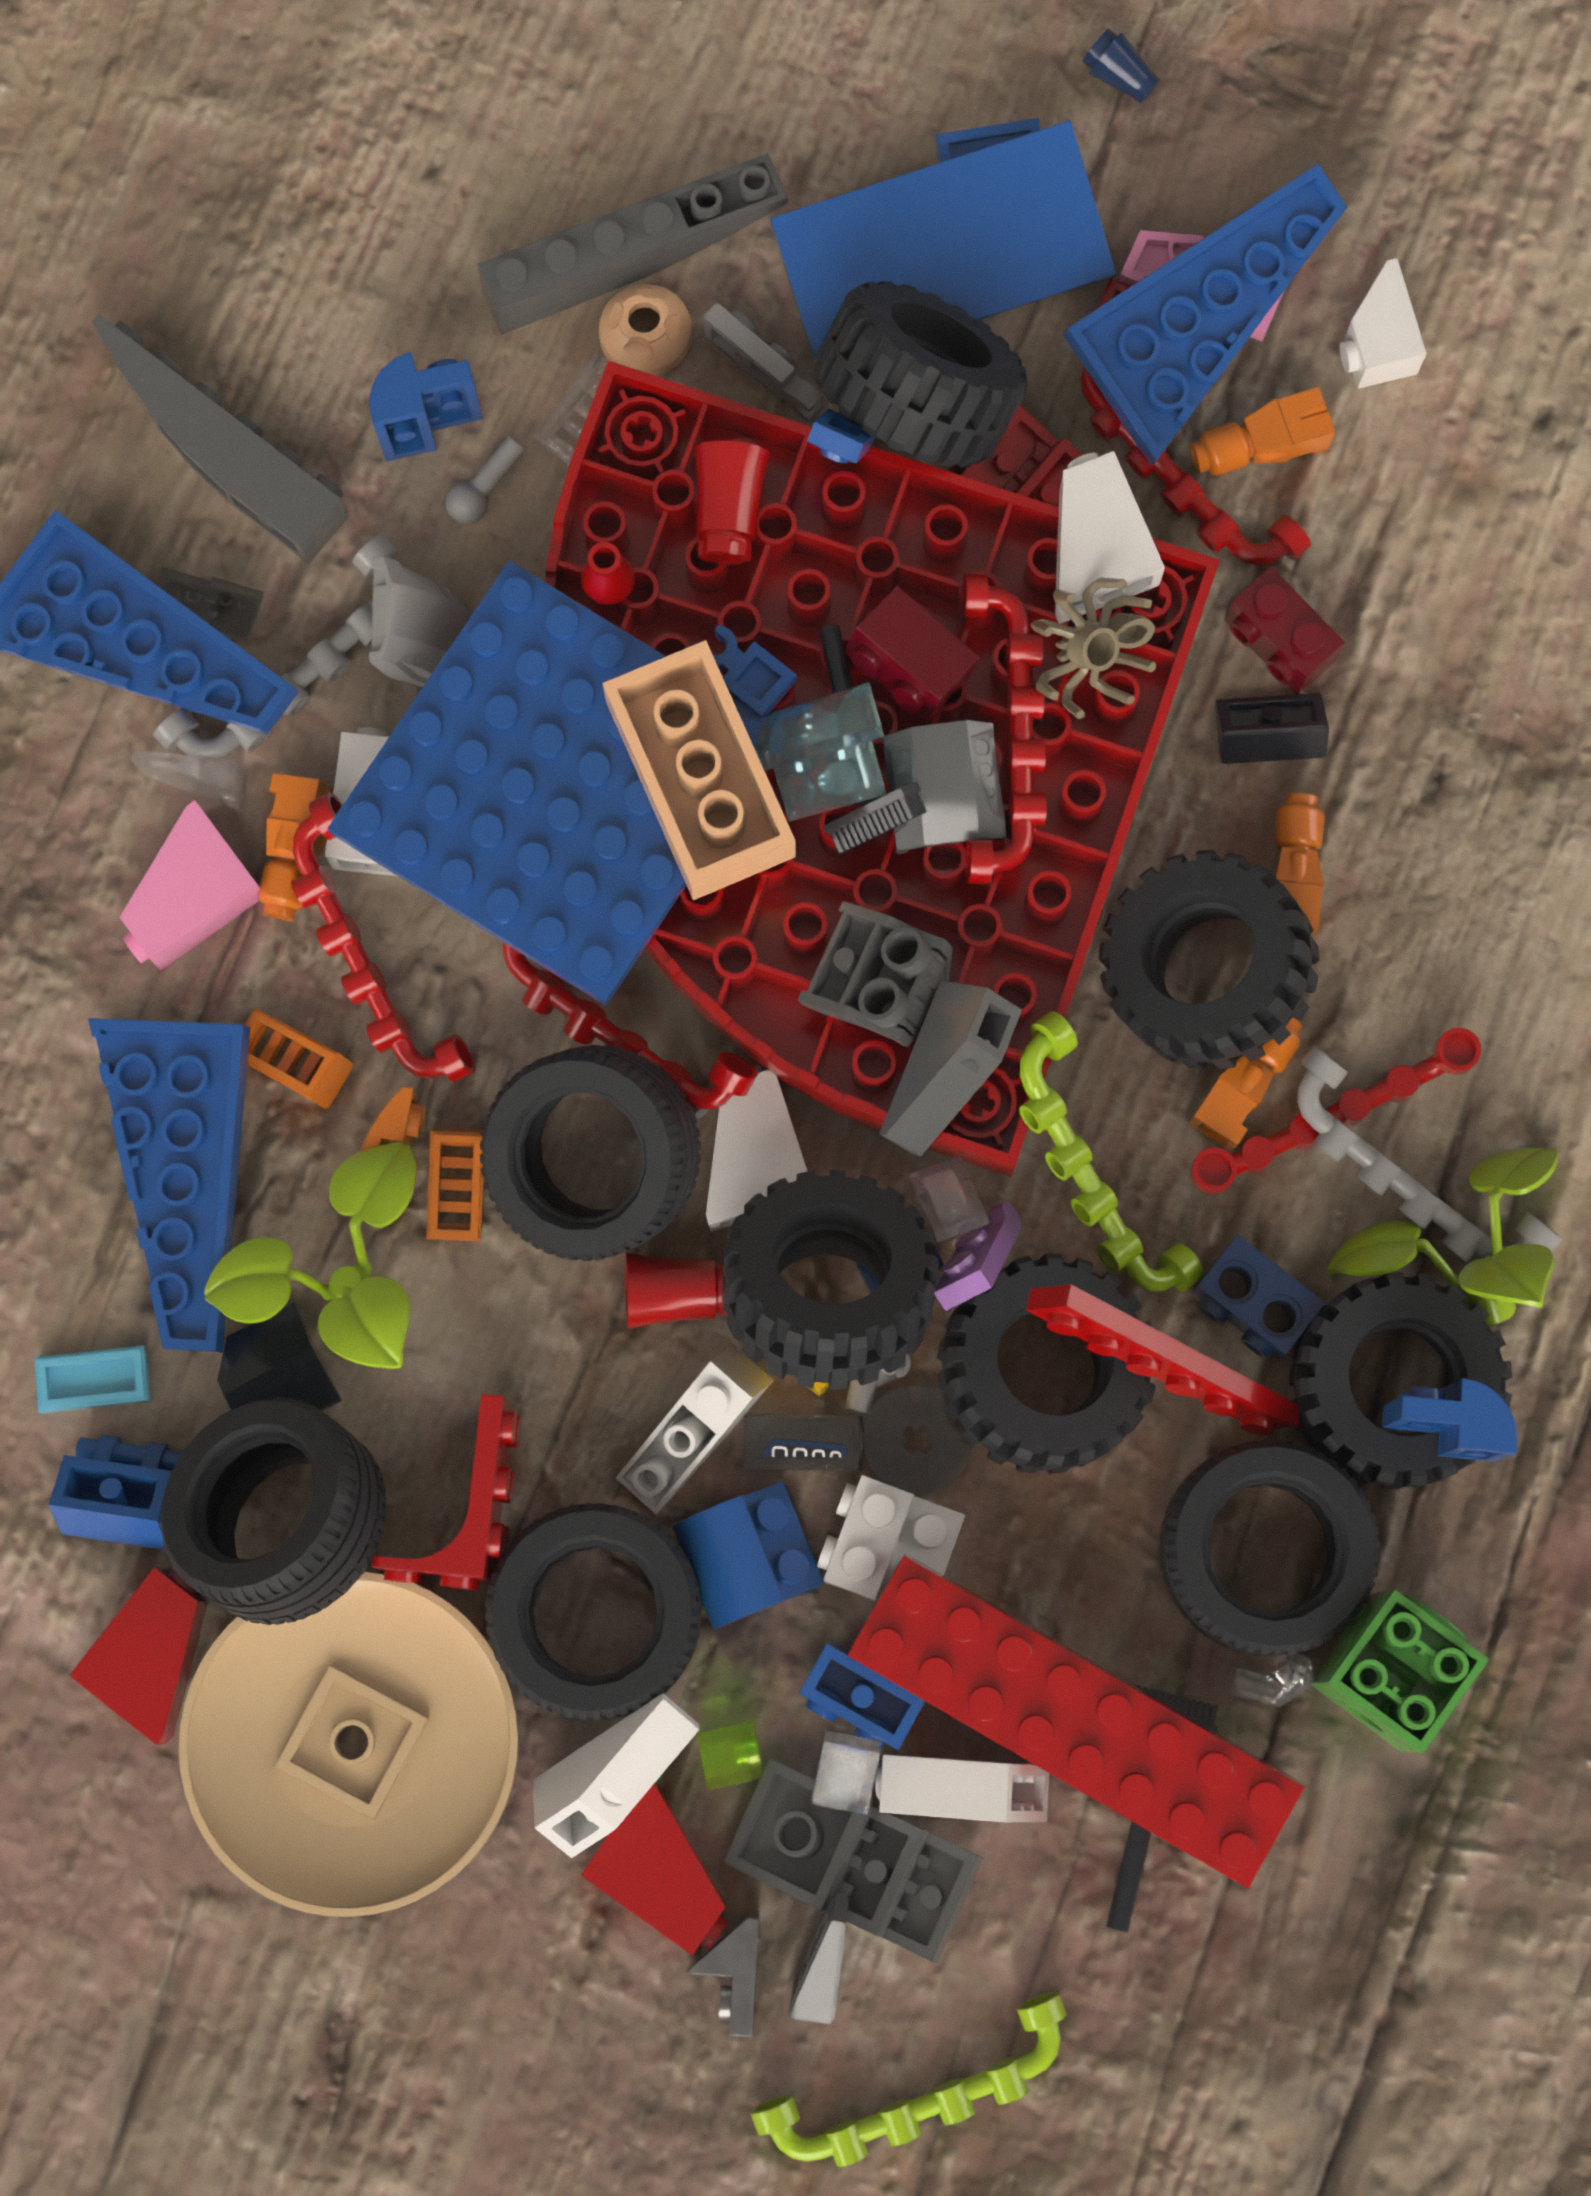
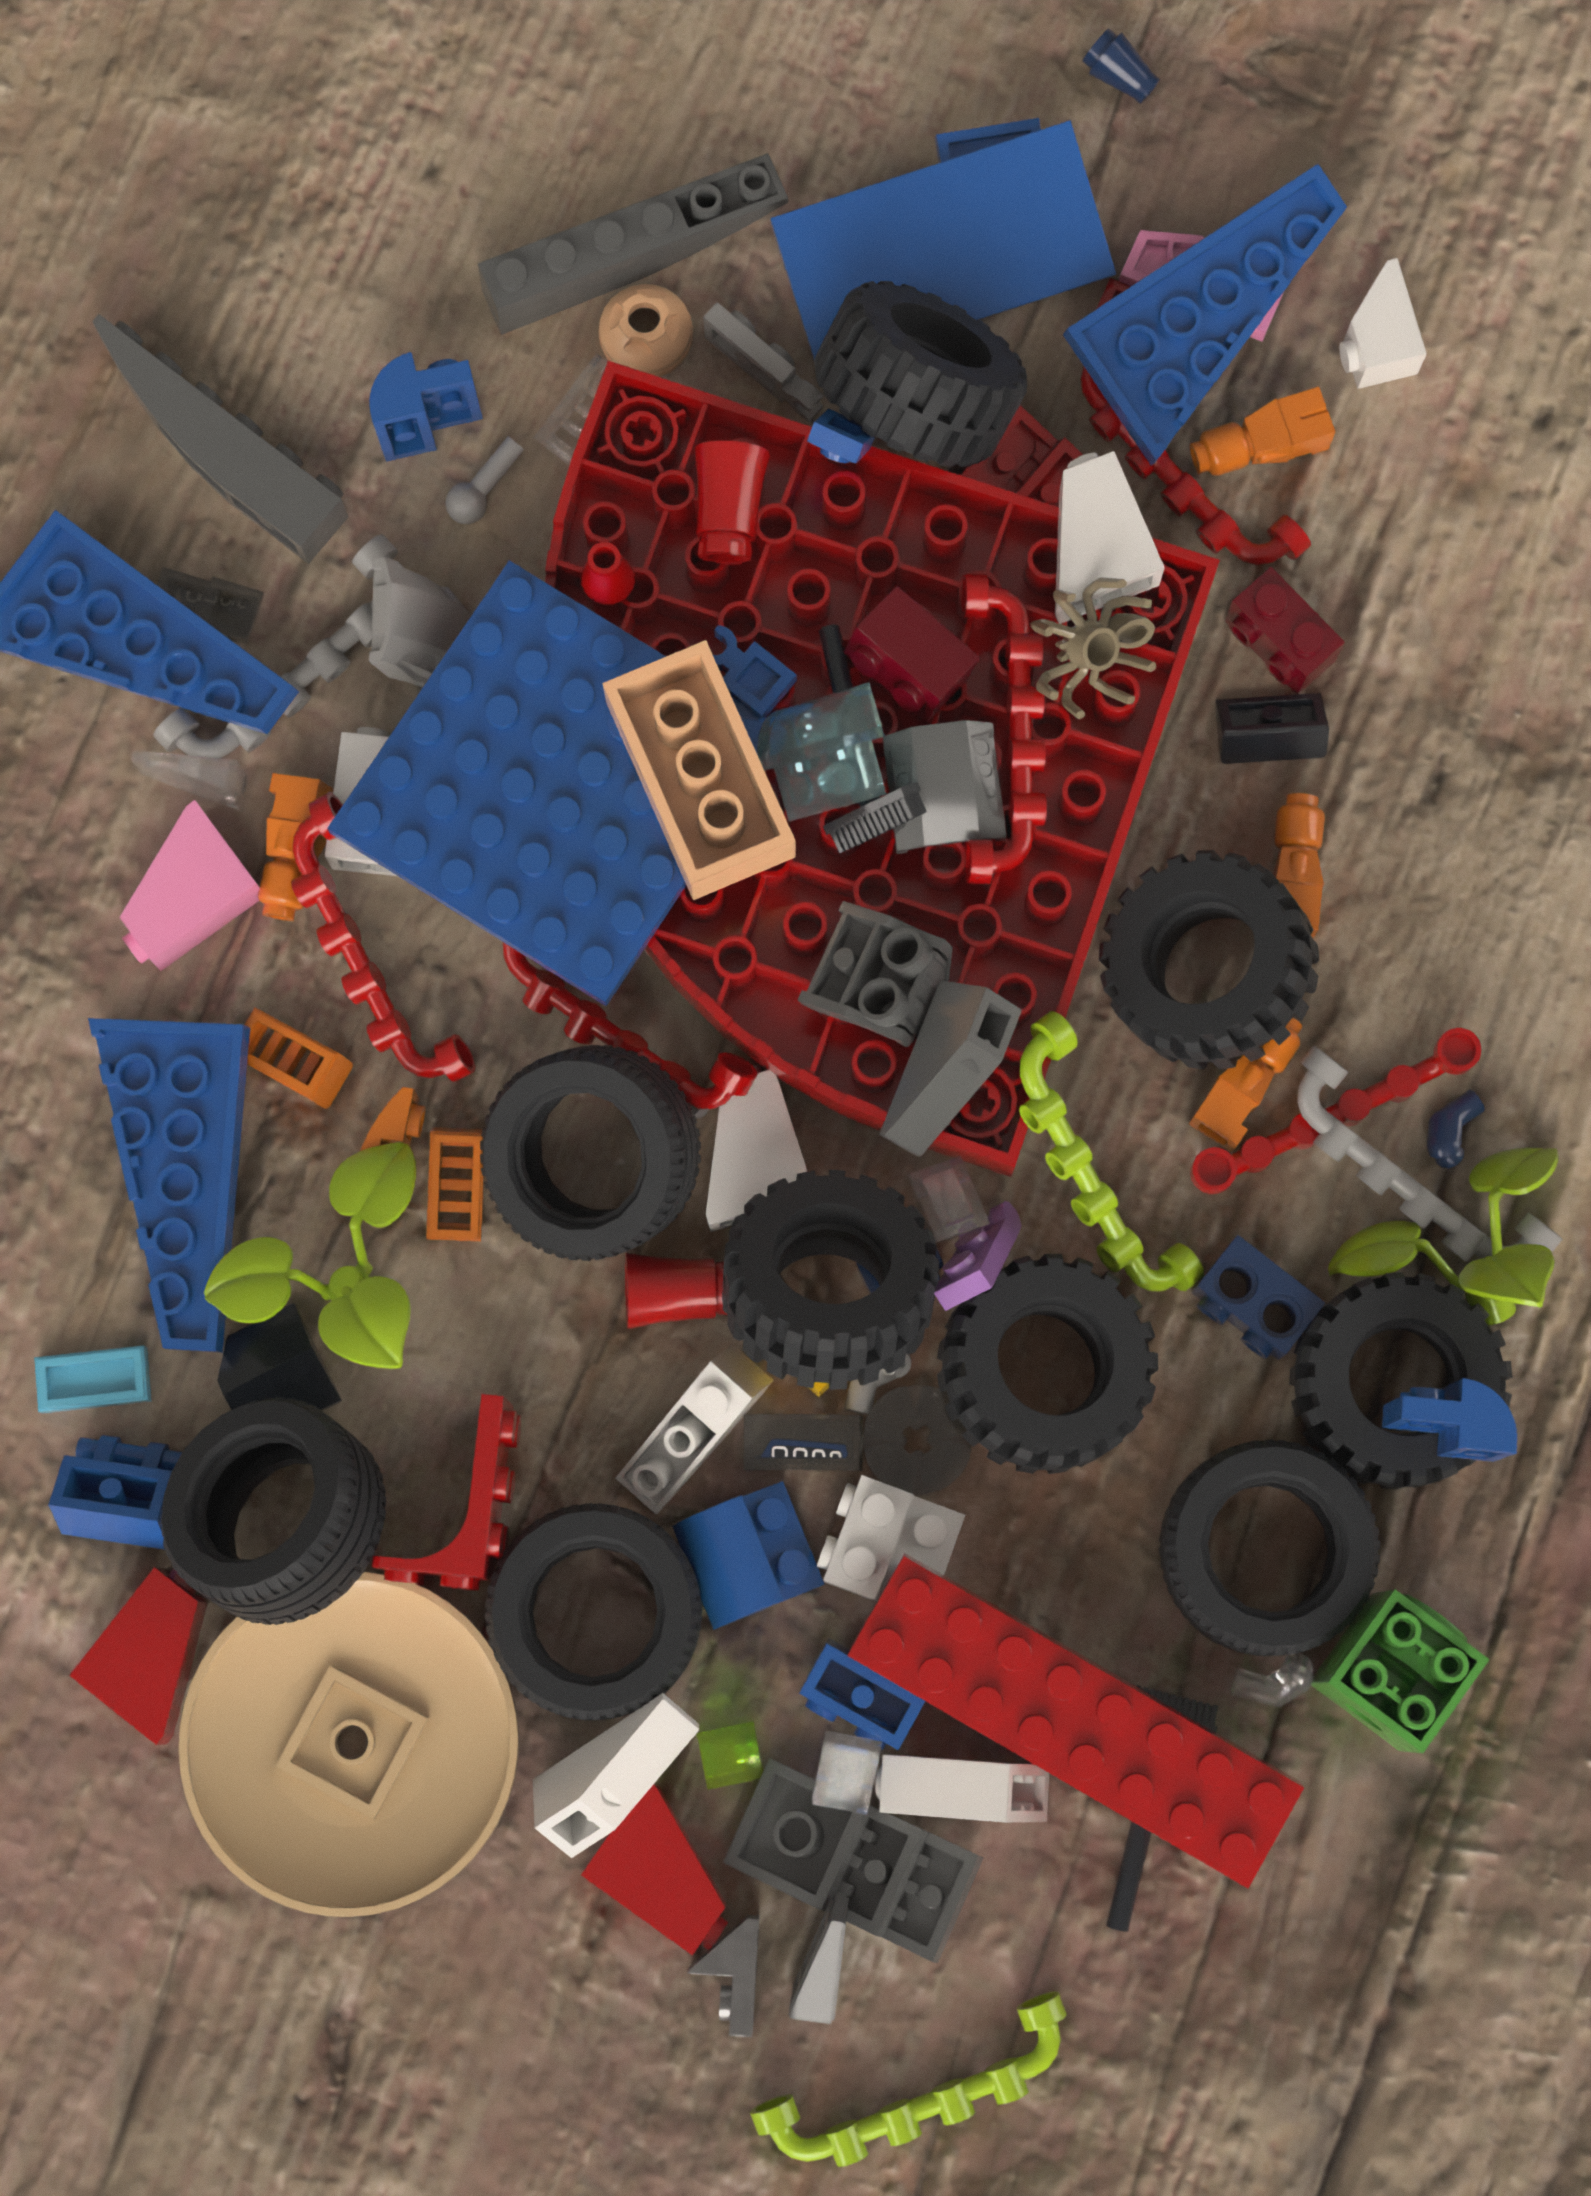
(1157, 1355): red plate -> none
(1445, 1128): none -> dark blue arm

